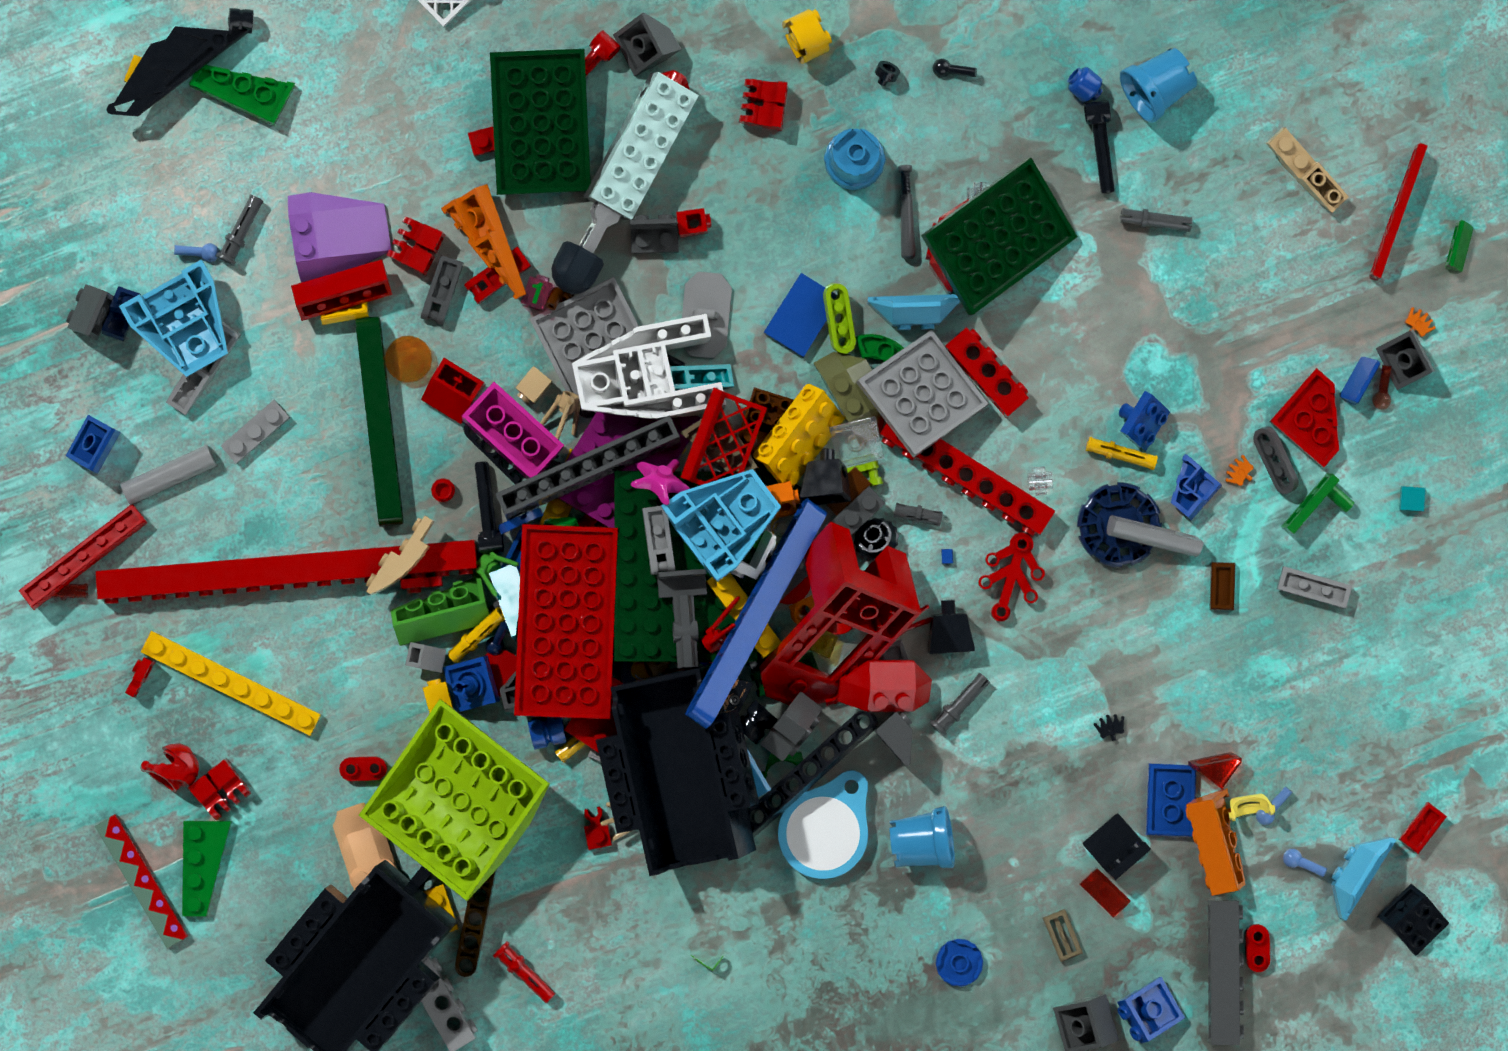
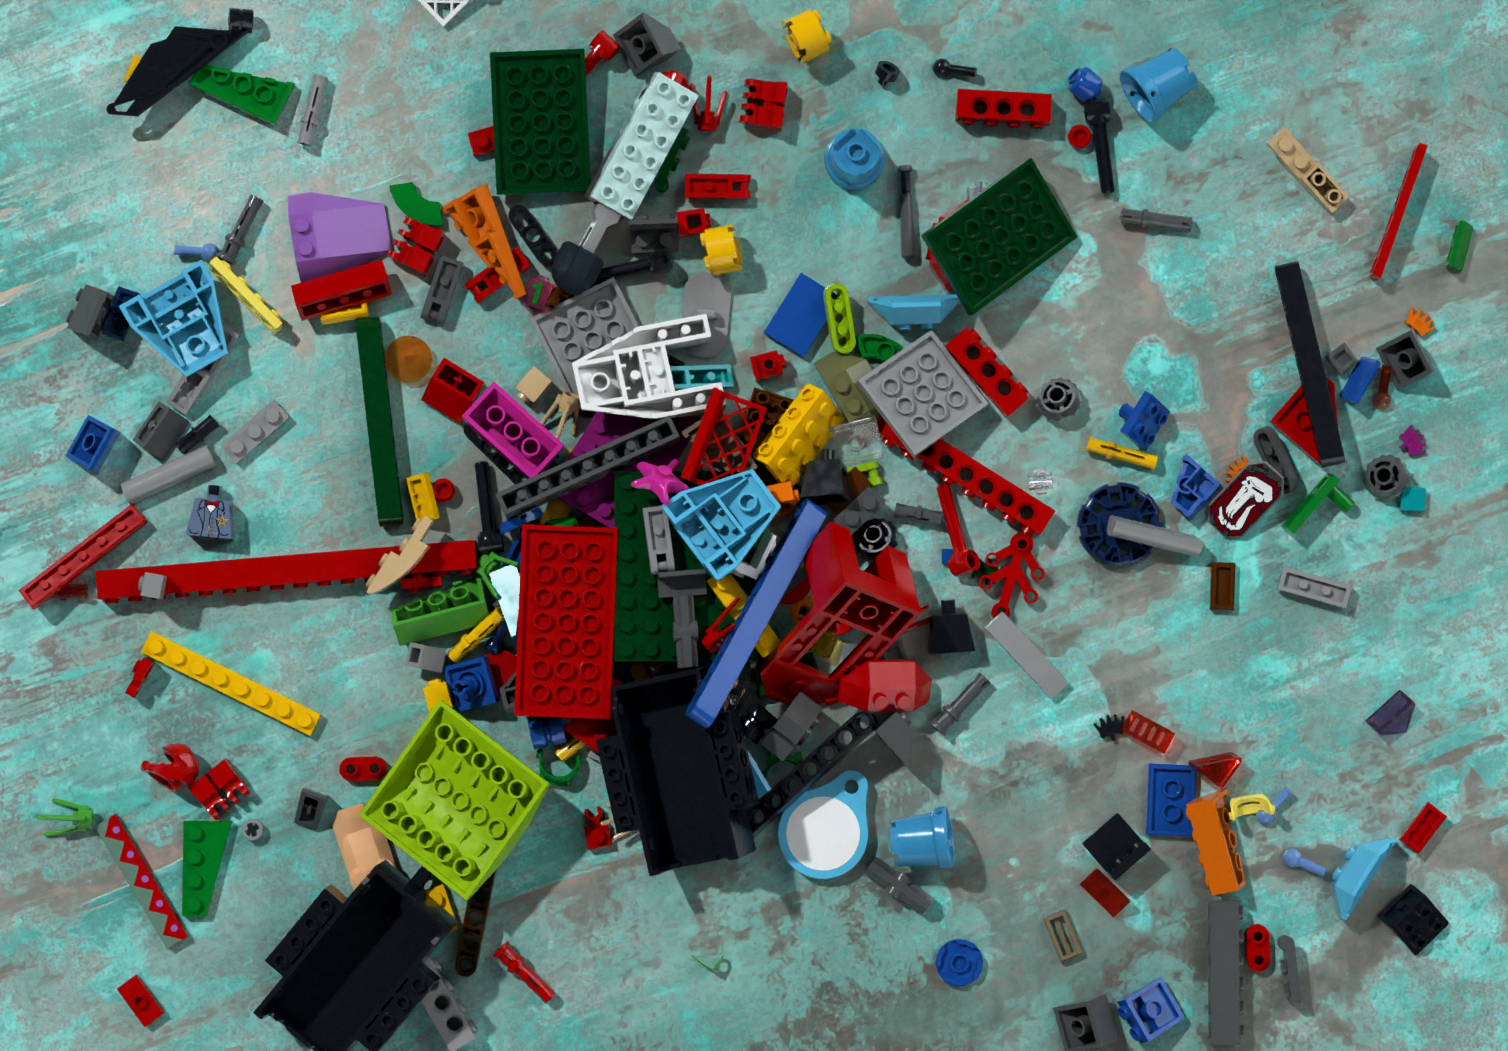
(82, 818): none -> bright green plant
(140, 1000): none -> red plate
(152, 585): none -> light grey plate
(161, 430): none -> dark grey panel
(197, 434): none -> black axle
(211, 516): none -> sand blue torso
(240, 289): none -> light yellow plate
(259, 831): none -> light grey bush
(305, 137): none -> light grey pin
(310, 808): none -> dark grey slope
(415, 206): none -> green tile
(422, 496): none -> yellow plate
(527, 217): none -> black beam
(566, 780): none -> green helmet
(636, 267): none -> black axle
(671, 161): none -> dark green plate
(707, 120): none -> red plant
(717, 186): none -> red plate
(722, 250): none -> yellow brick
(762, 373): none -> red brick
(898, 885): none -> dark grey piece
(963, 559): none -> red axle
(984, 569): none -> dark green piece
(1026, 655): none -> light grey slope
(1038, 102): none -> red brick
(1063, 404): none -> dark grey piece
(1079, 136): none -> red tile
(1166, 740): none -> clear red slope
(1245, 499): none -> shield
(1289, 968): none -> dark grey plate
(1309, 364): none -> black beam
(1341, 359): none -> flat silver tile
(1386, 477): none -> dark grey piece
(1393, 715): none -> clear purple slope
(1411, 442): none -> magenta piece

